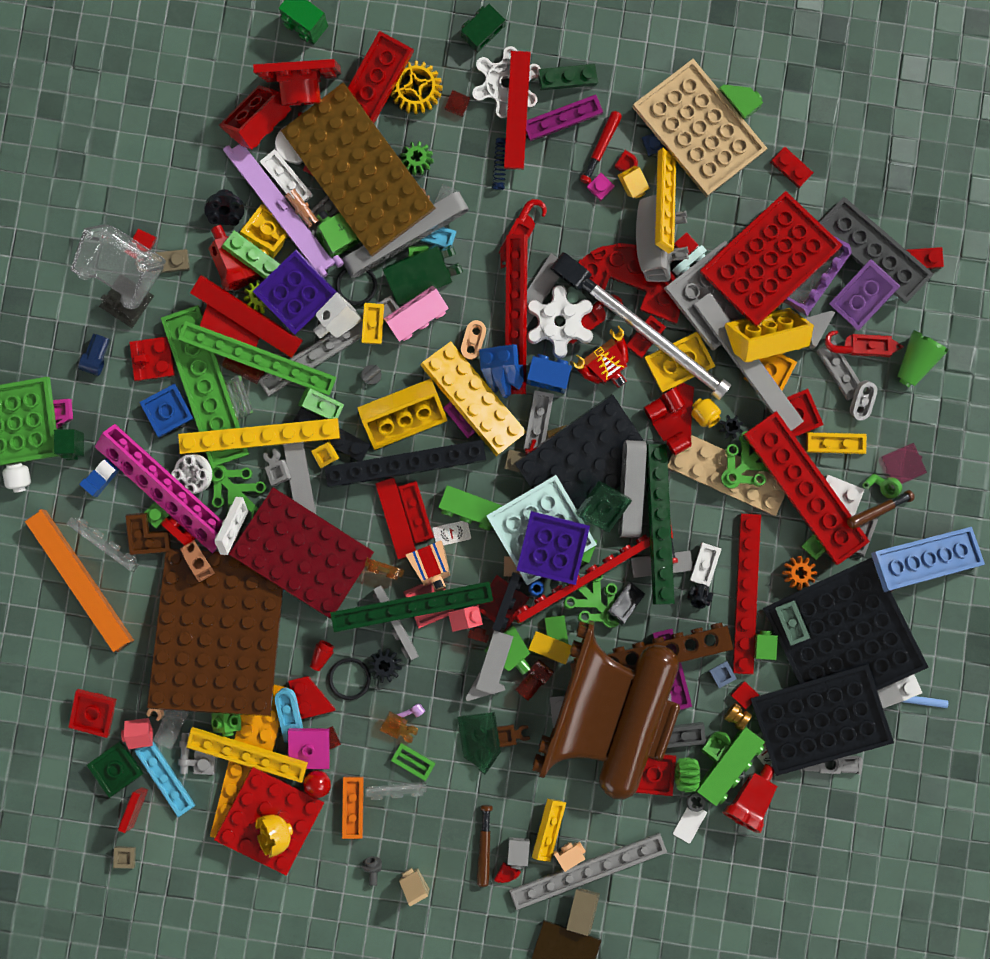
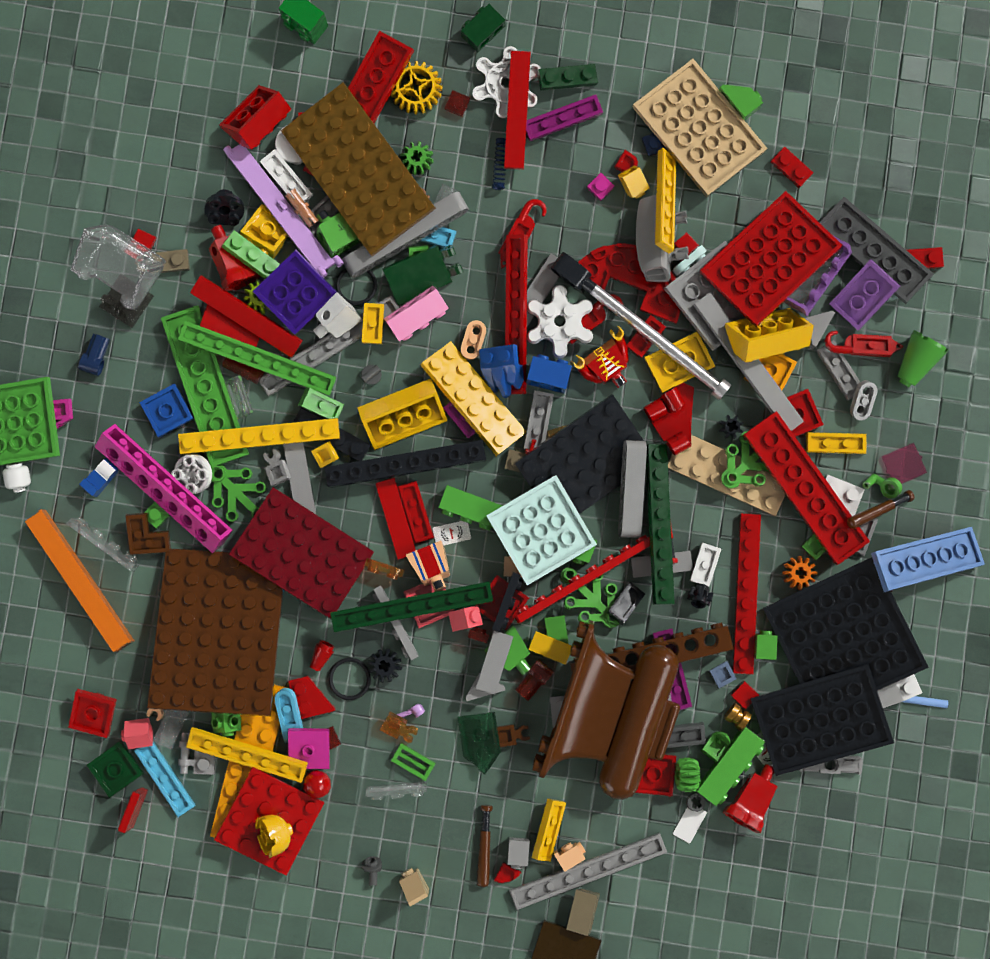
(69, 444): dark green brick -> none
(124, 857): dark tan plate -> none
(152, 359): red hinge -> none
(173, 527): red plate -> none
(197, 561): nougat leg -> none
(231, 525): white plate -> none
(298, 79): red piece -> none
(352, 807): orange plate -> none
(540, 592): blue pin -> none
(553, 548): dark purple plate -> none
(603, 506): clear green plate -> none
(607, 133): red piece -> none
(706, 412): yellow head -> none
(792, 622): sand green plate -> none

